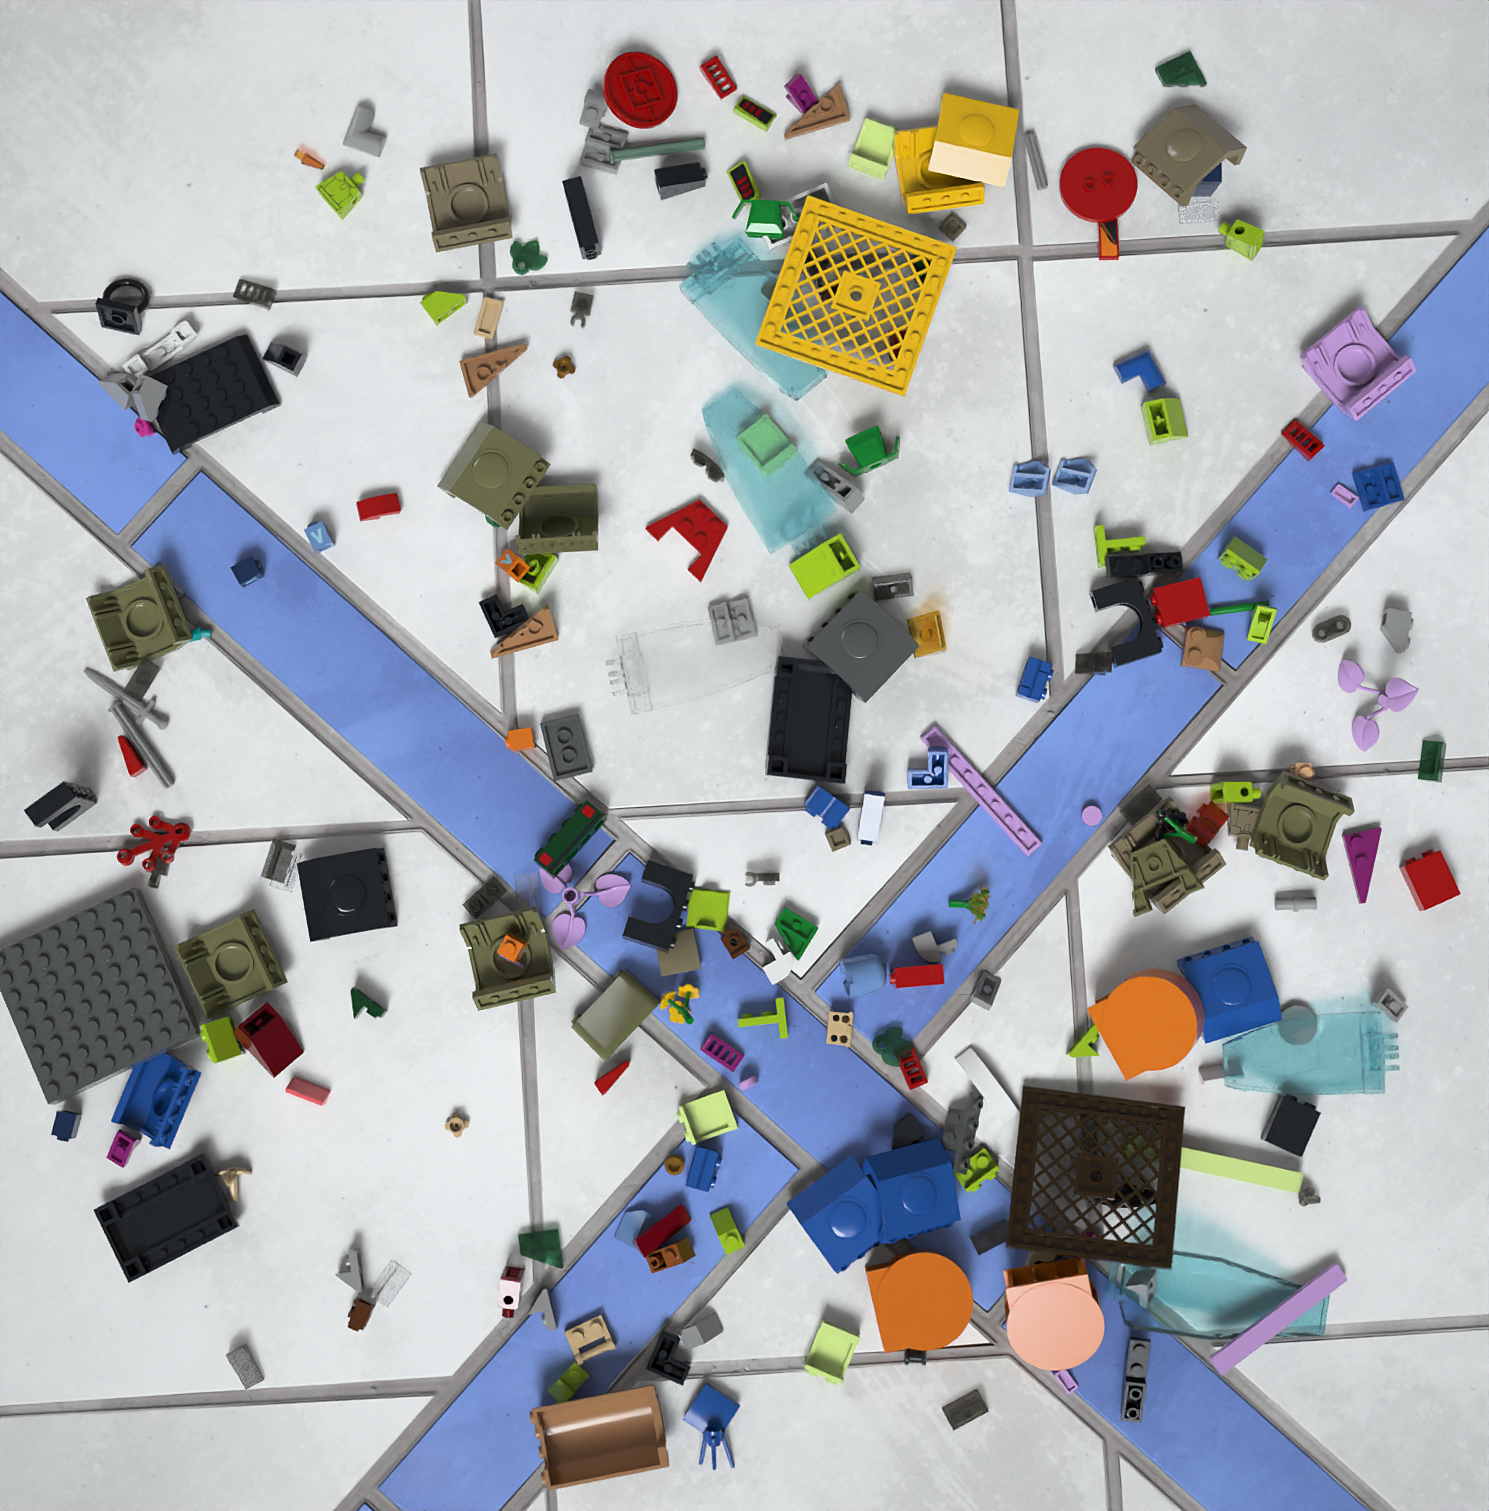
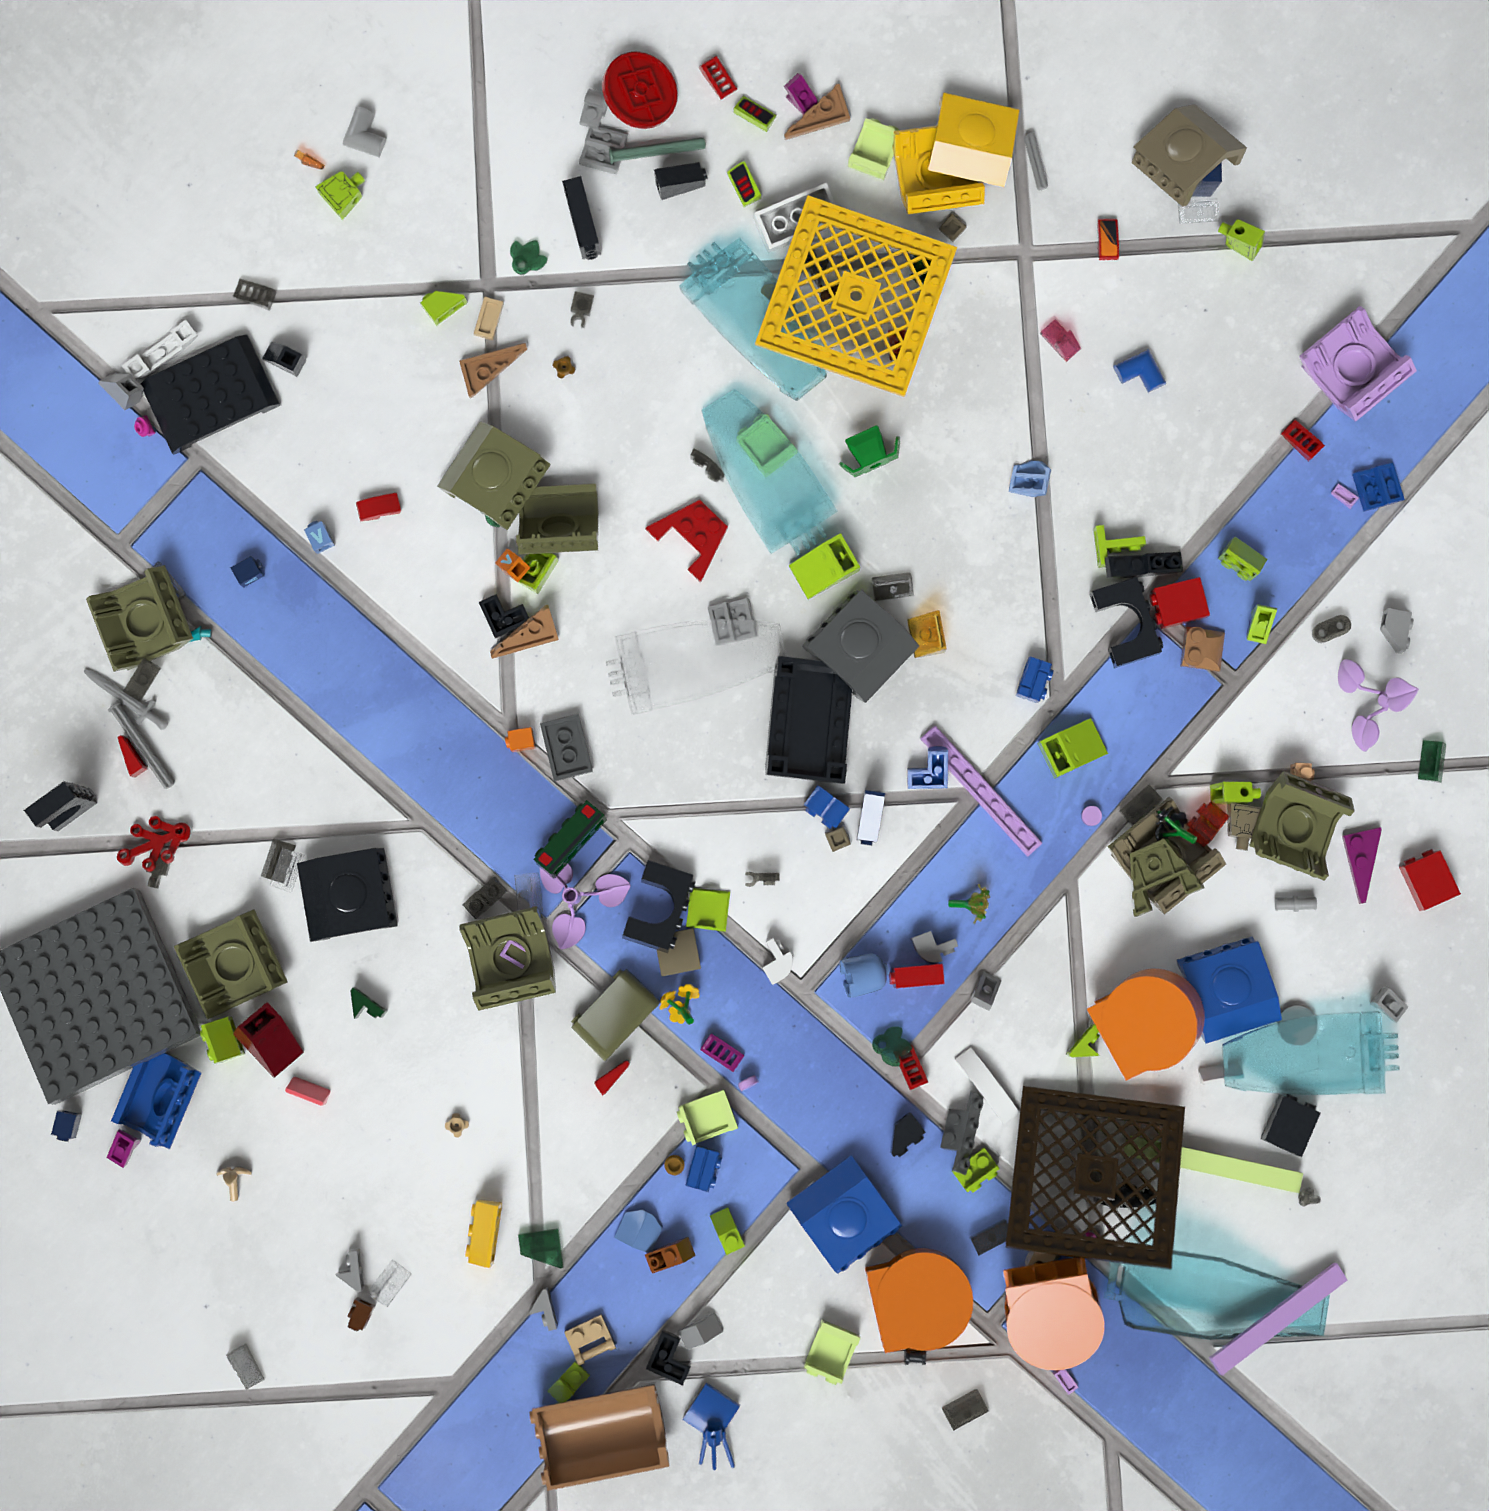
(119, 315): black tile -> none
(148, 396): light grey slope -> none
(166, 1218): black slope -> none
(466, 202): dark tan panel -> none
(483, 1233): none -> yellow slope
(510, 1290): torso -> none
(512, 947): orange brick -> none
(662, 1230): dark red slope -> none
(740, 948): reddish brown brick -> none
(764, 218): green piece -> none
(768, 1018): lime bracket -> none
(795, 931): green wing -> none
(837, 487): light grey slope -> none
(841, 1028): tan piece -> none
(914, 1190): blue panel -> none
(1061, 341): none -> clear pink slope
(1072, 748): none -> lime slope
(1075, 476): medium blue slope -> none
(1093, 663): clear smoke slope -> none
(1098, 185): red plate -> none
(1135, 1379): black slope -> none
(1144, 1284): light grey slope -> none
(1164, 420): lime slope -> none
(1181, 72): clear green wing -> none
(1236, 608): green bar -> none

